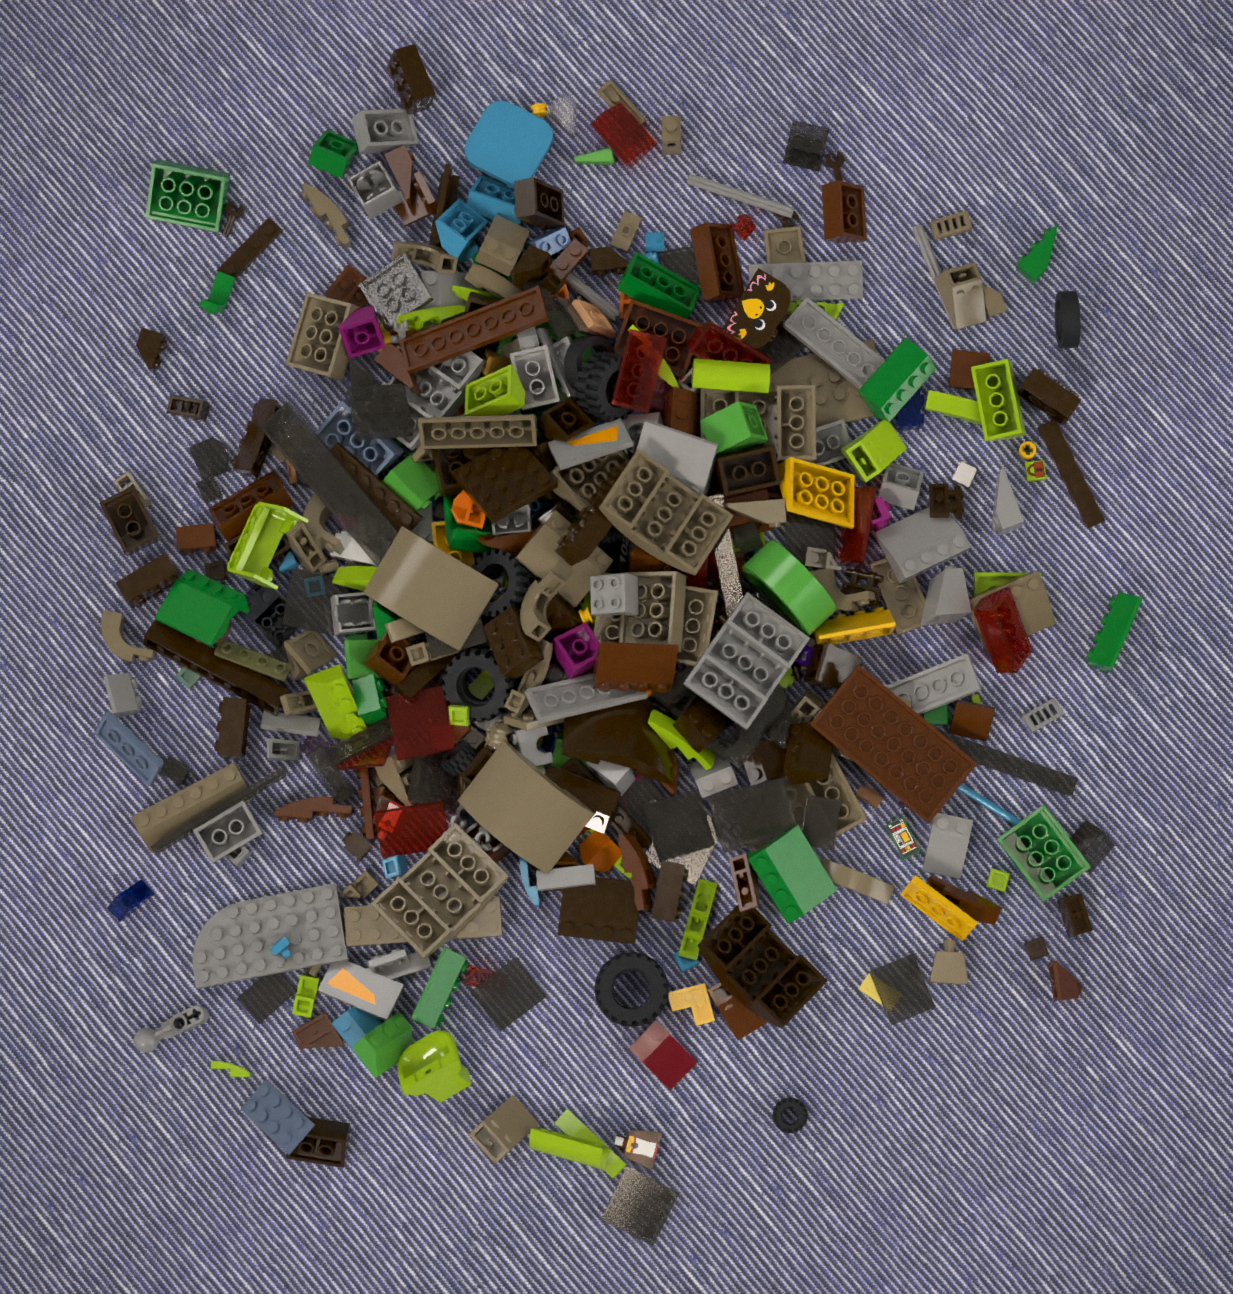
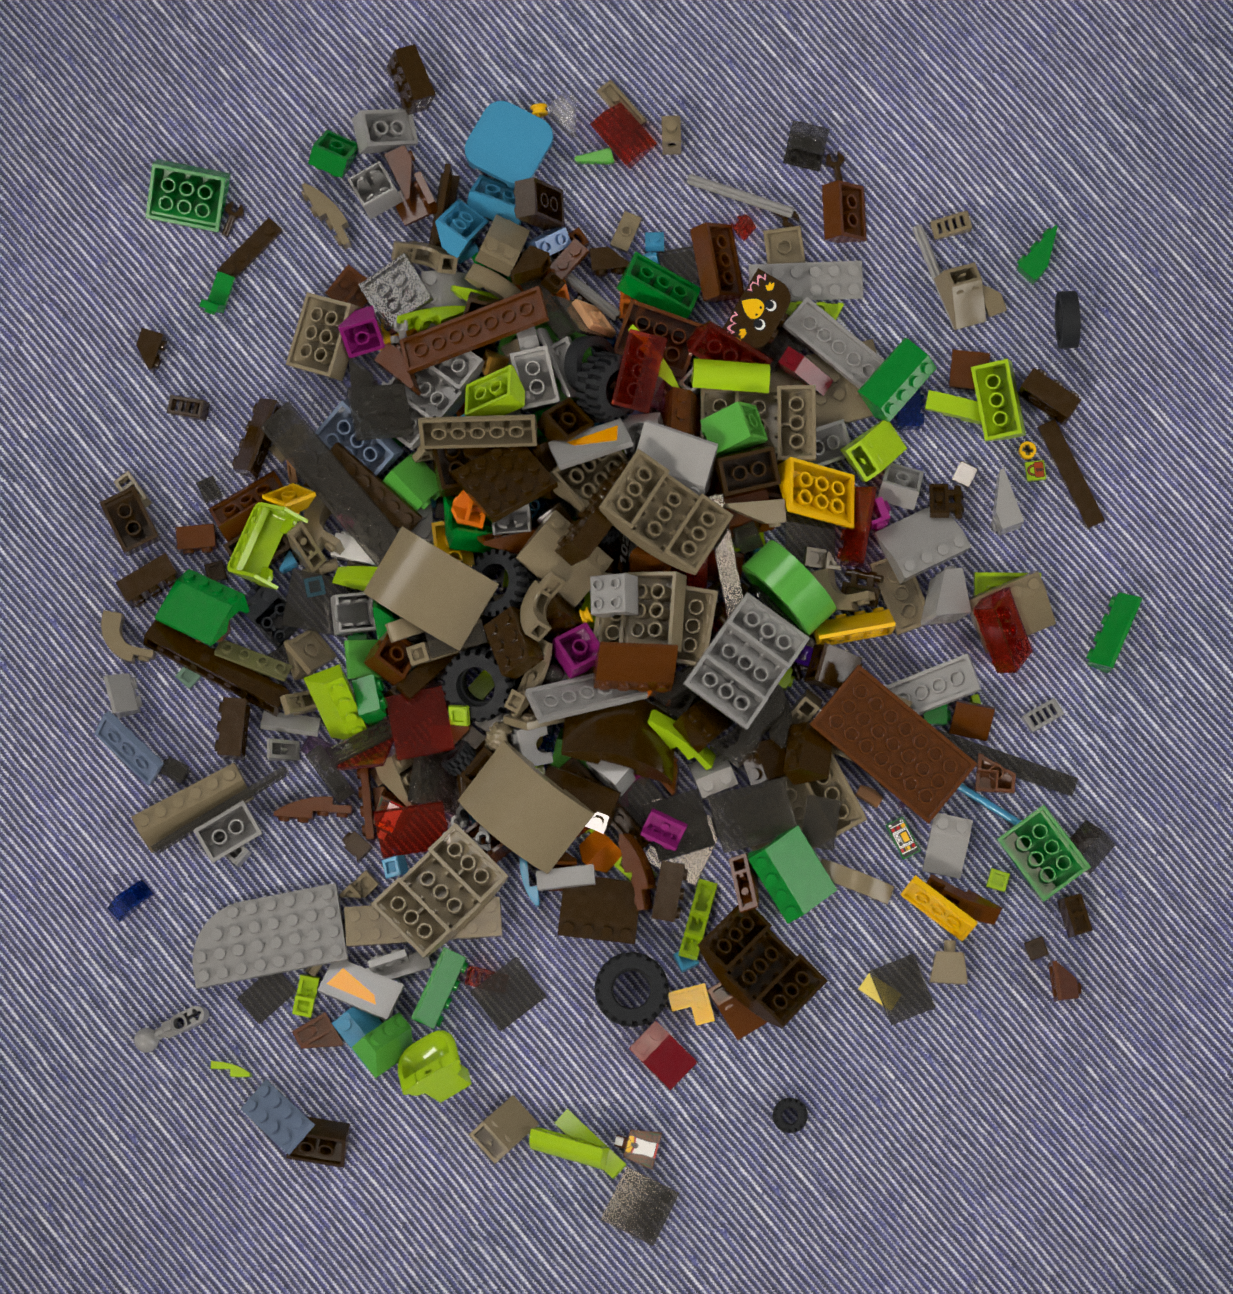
(210, 457): clear smoke slope -> none
(280, 946): dark azure tile -> none
(291, 496): none -> yellow slope
(663, 829): none -> magenta bracket
(804, 370): none -> dark red slope
(993, 777): none -> reddish brown slope

